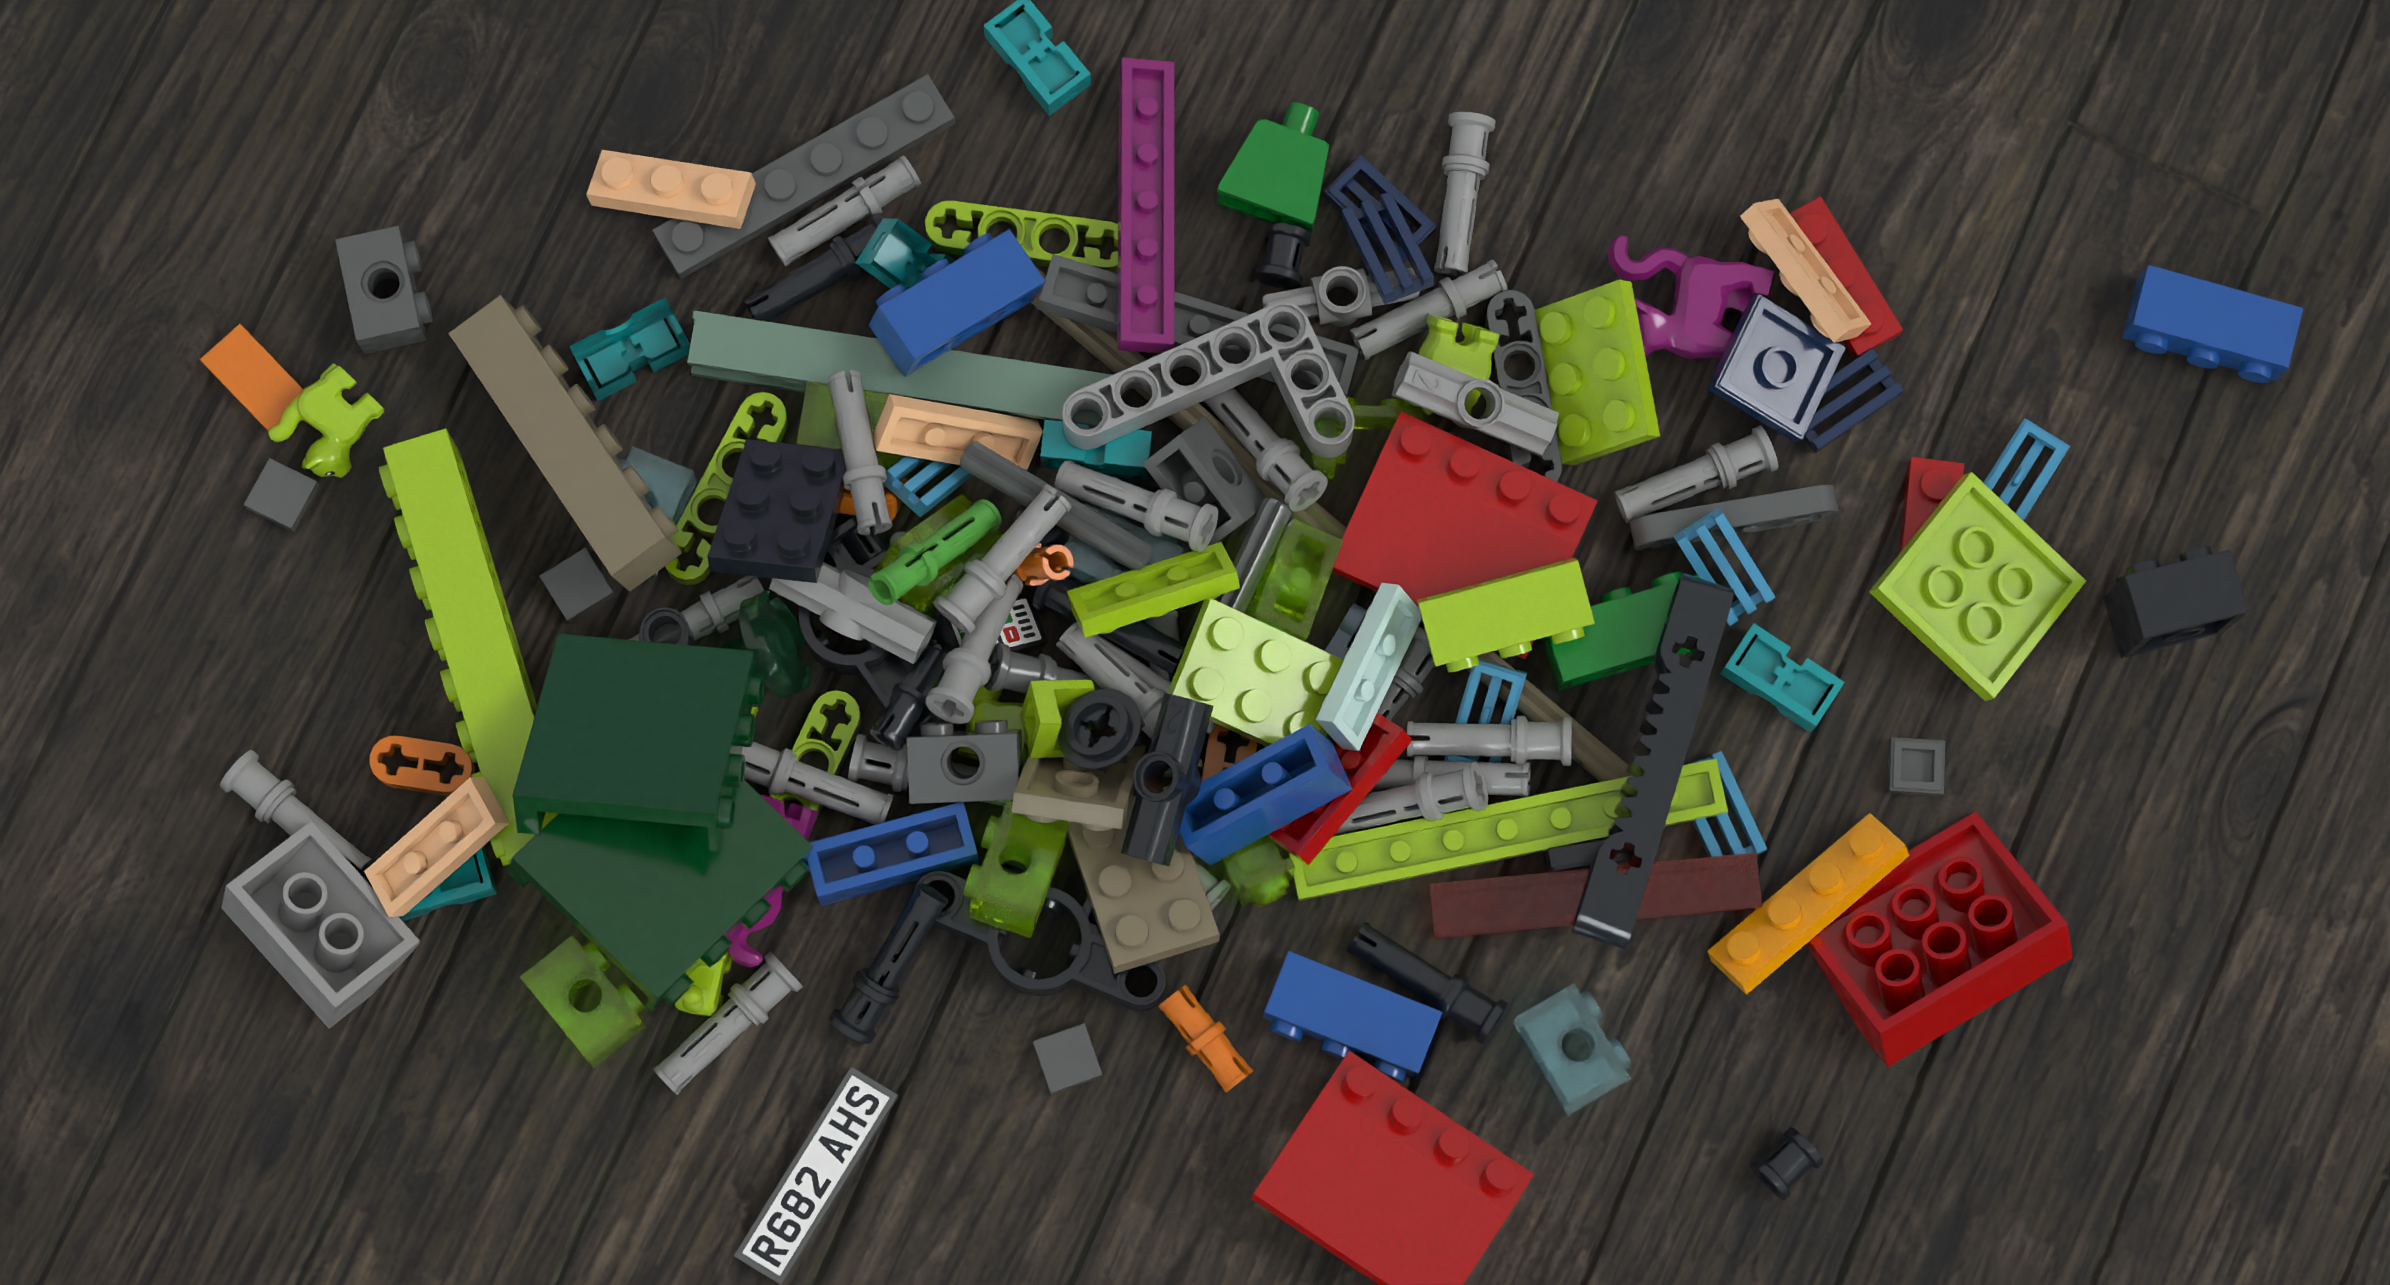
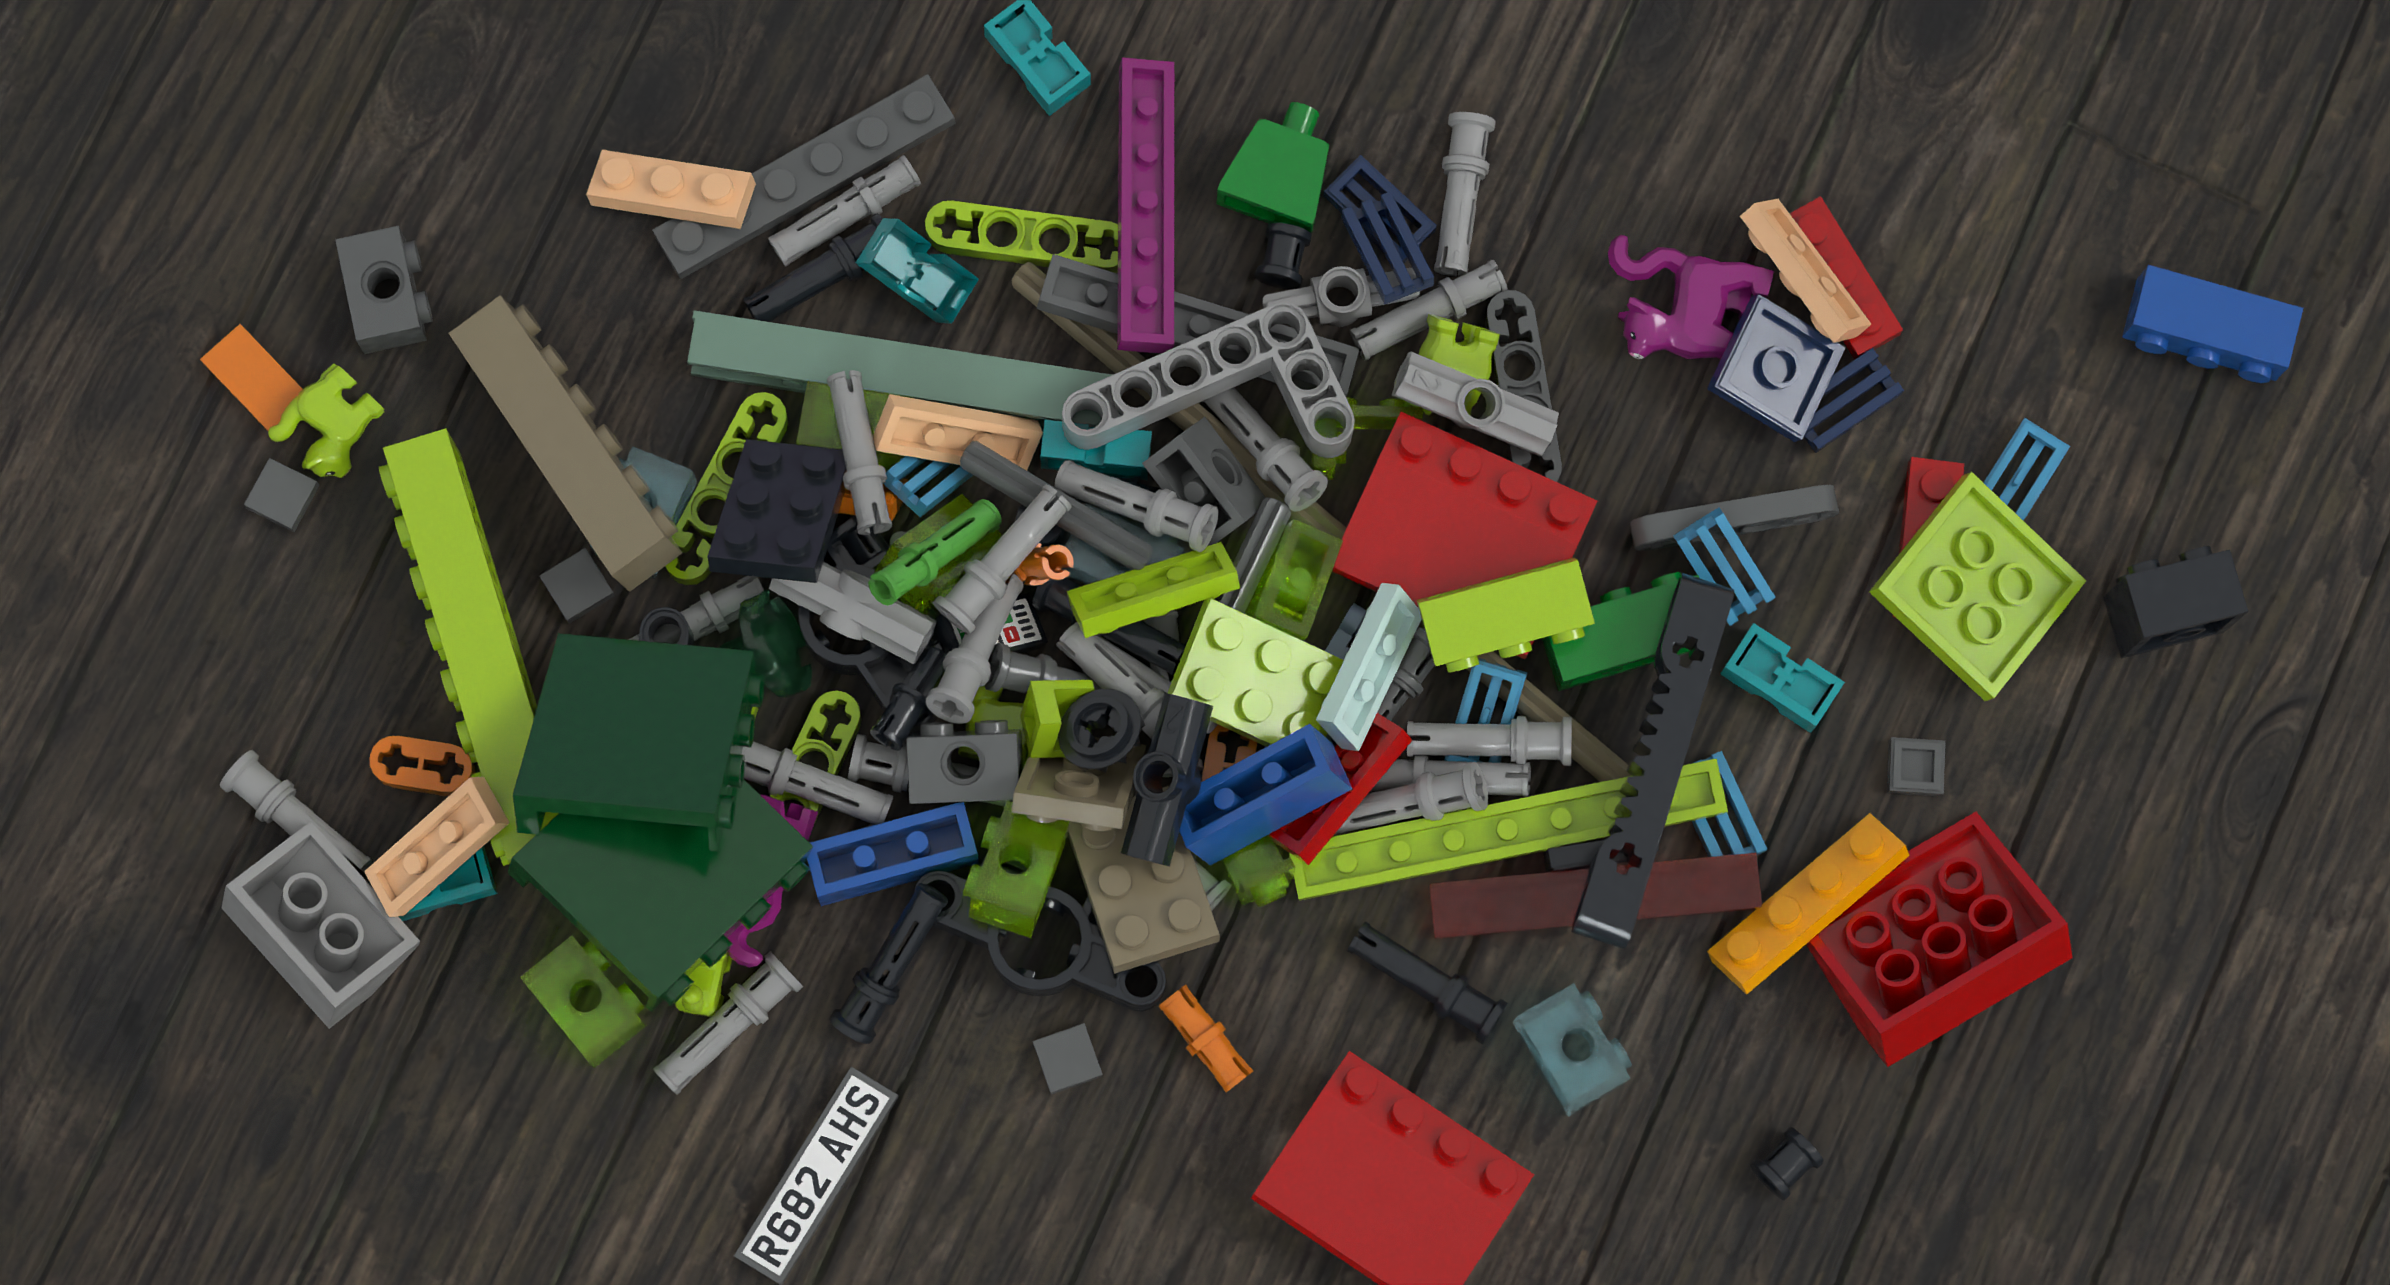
(624, 349): teal piece -> none
(955, 301): blue brick -> none
(1351, 1017): blue brick -> none
(1597, 372): lime plate -> none
(1719, 467): light grey pin -> none

